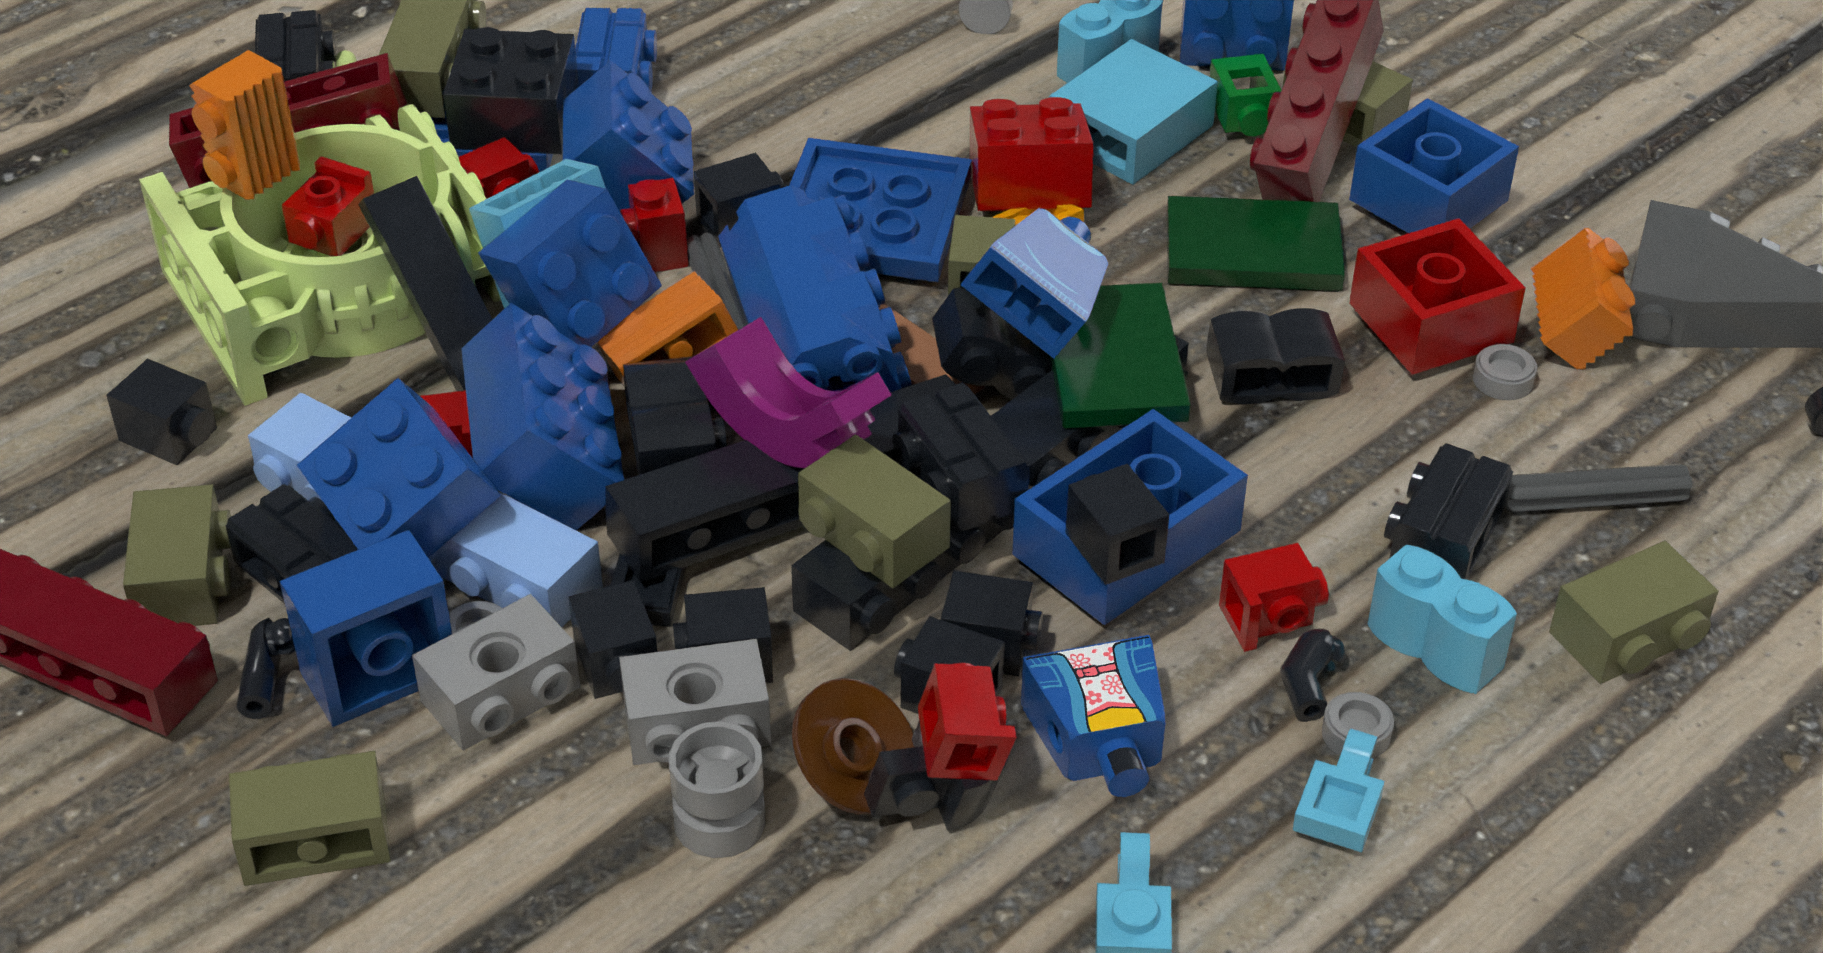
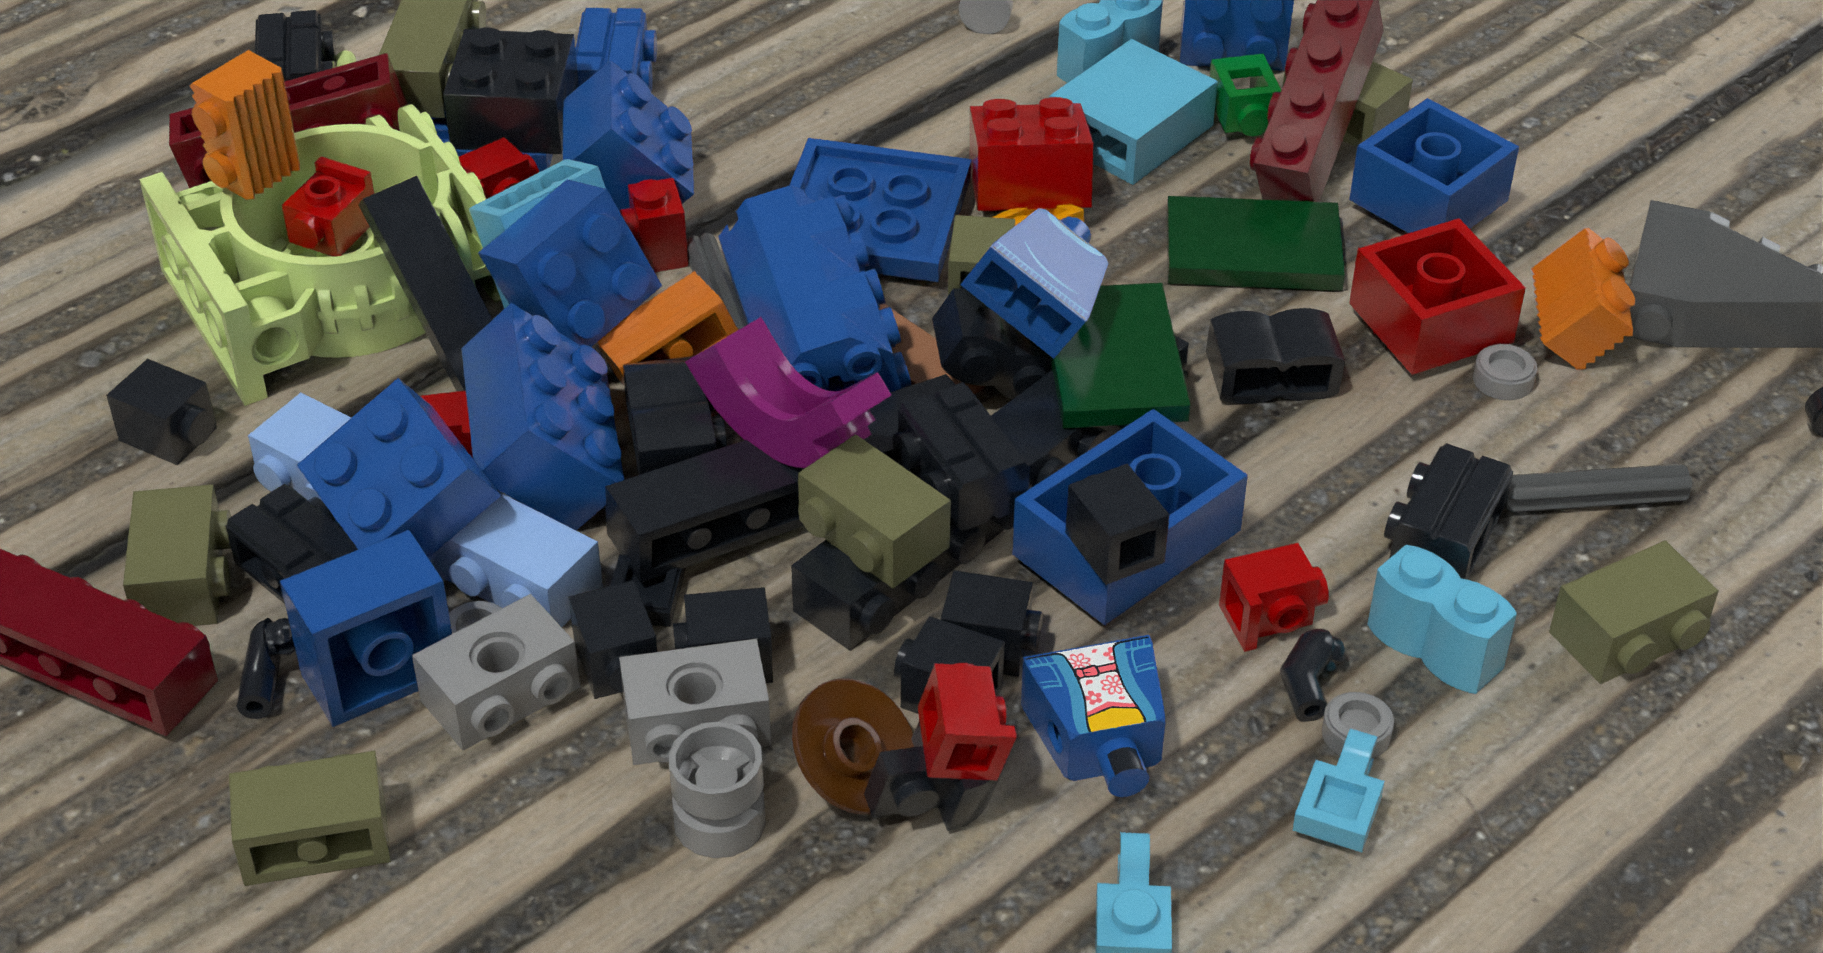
(726, 185): black brick -> none

